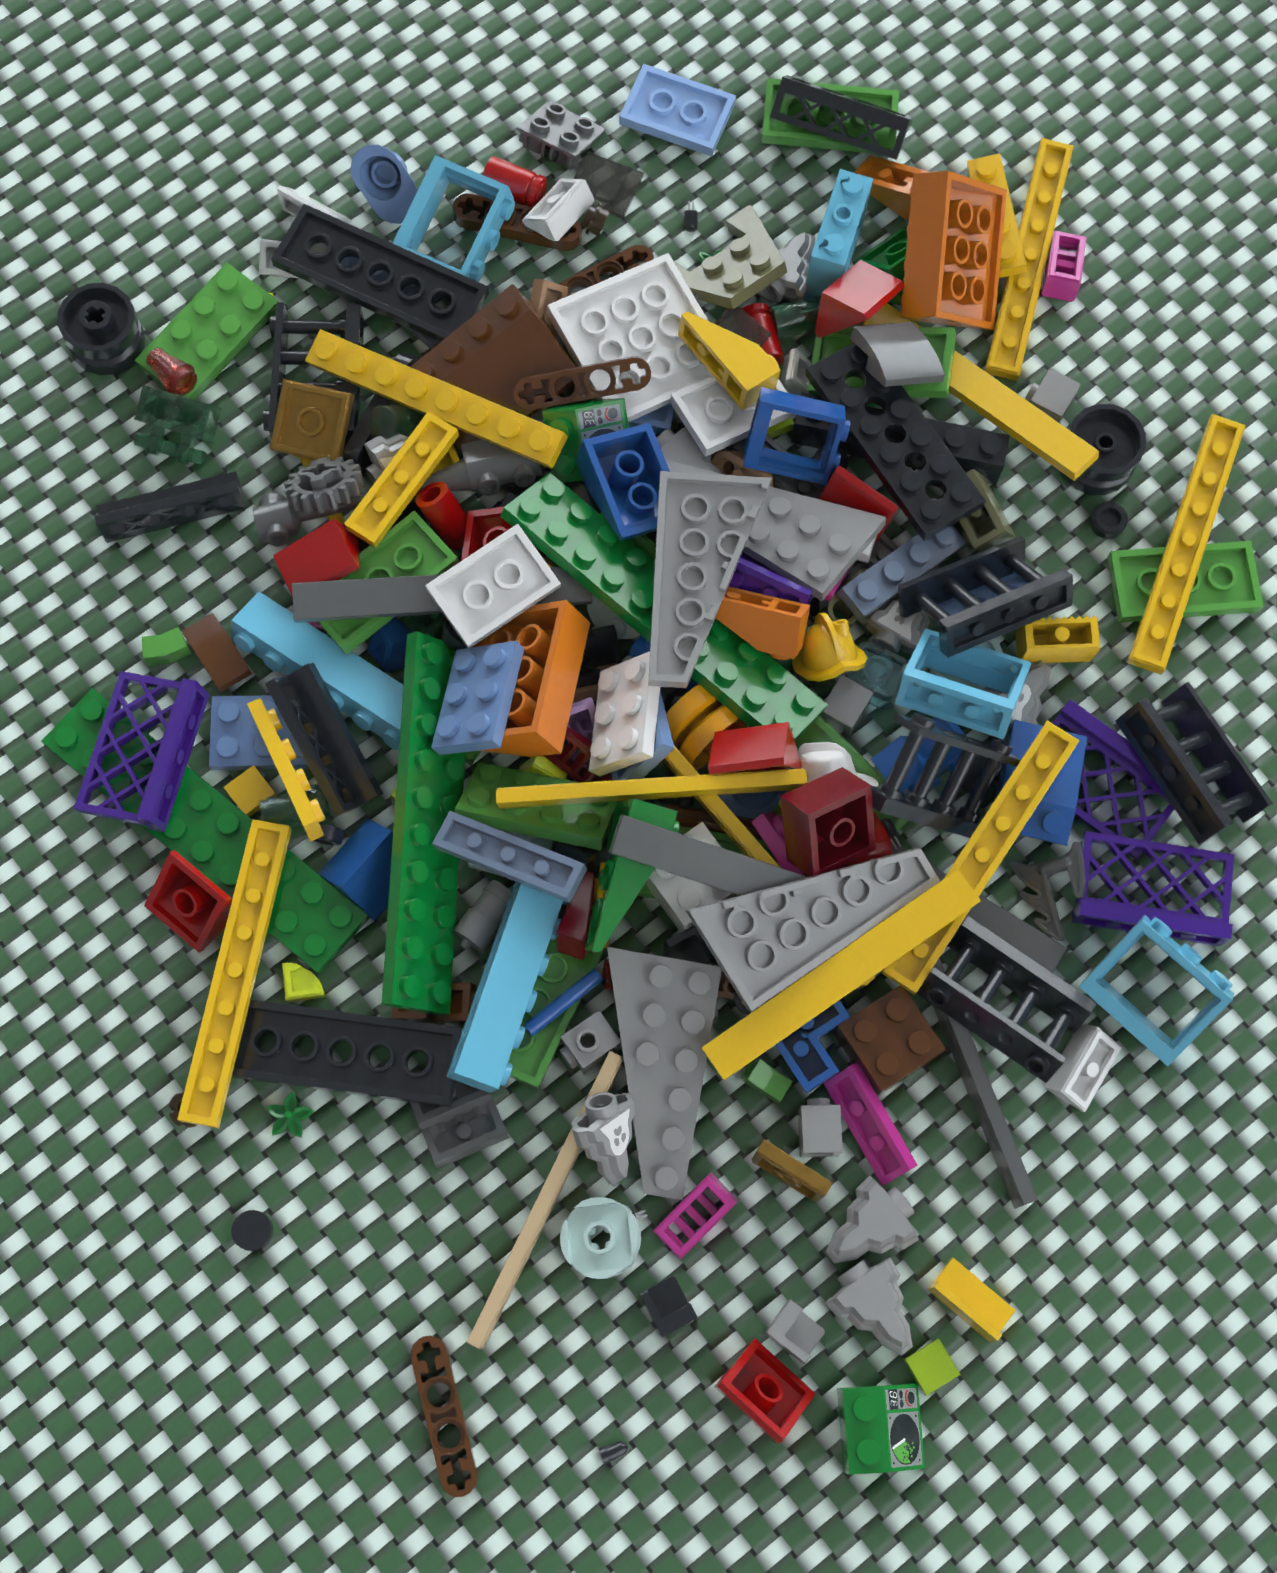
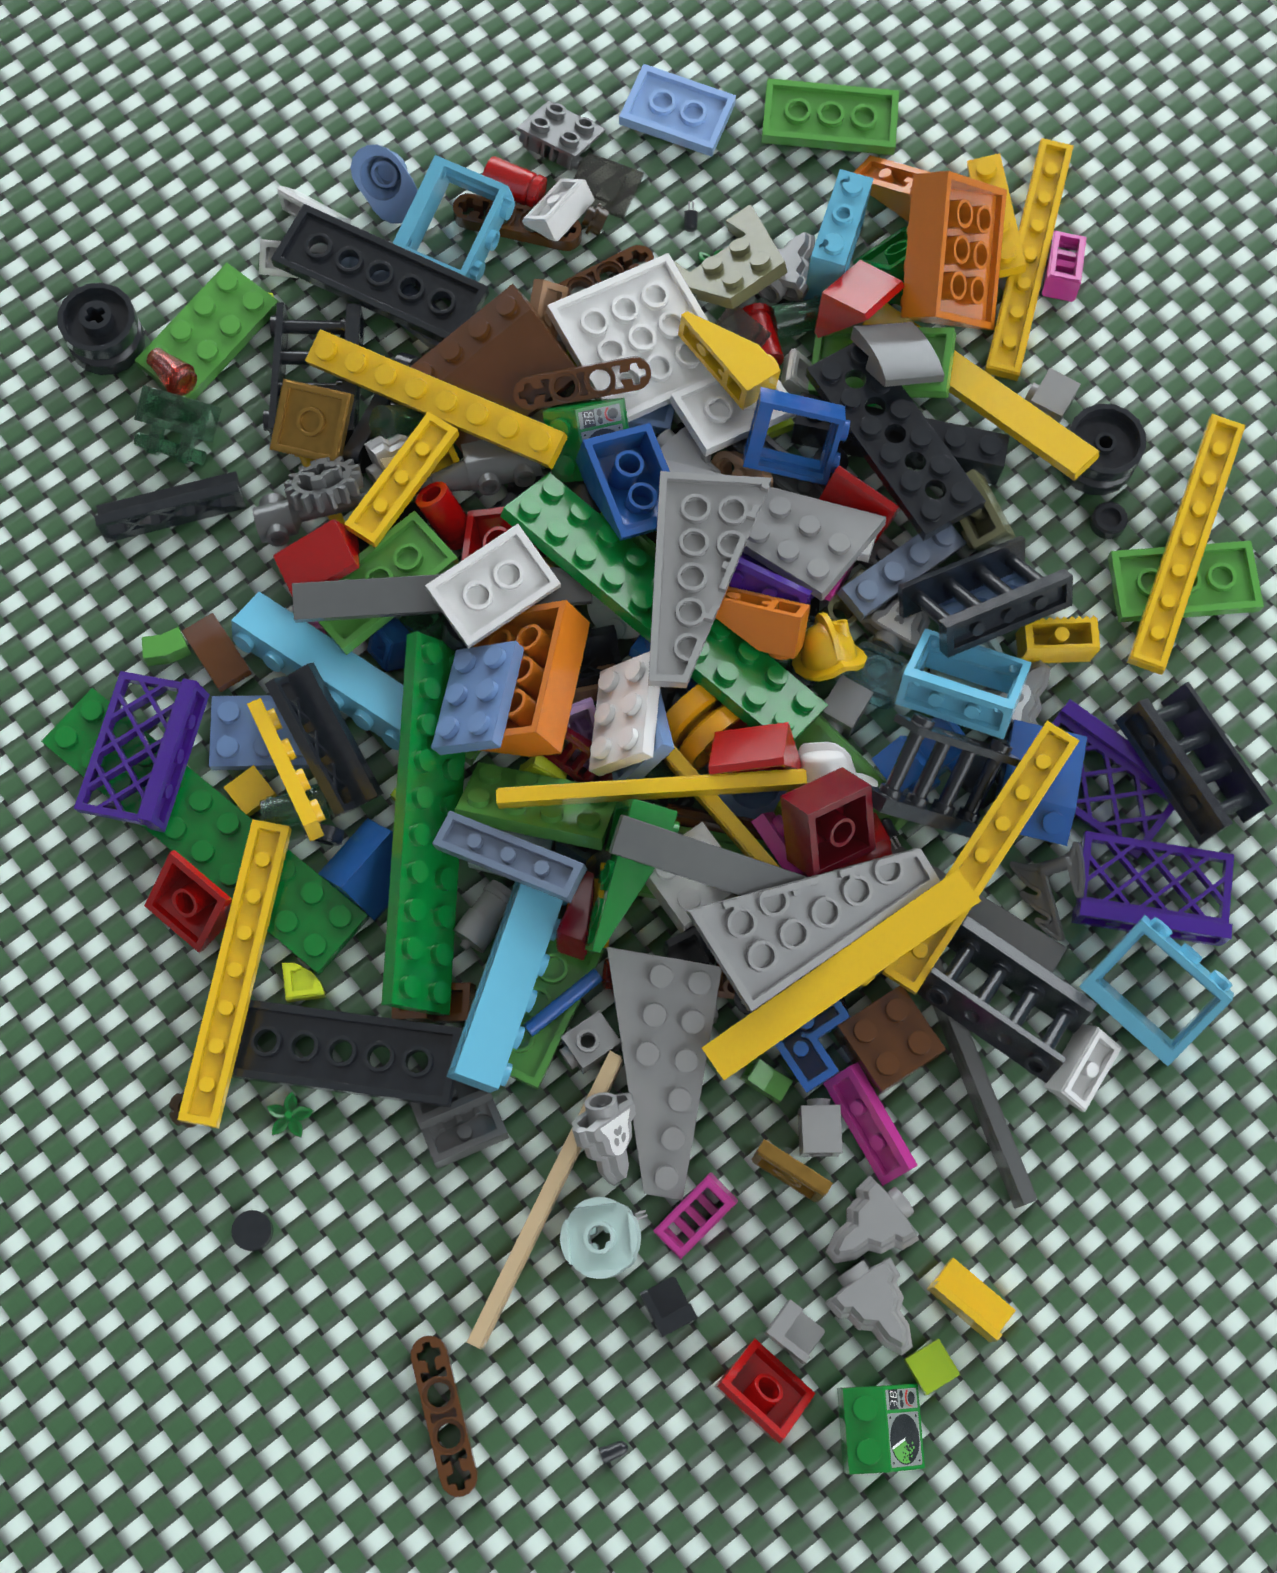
(846, 104): black fence -> none

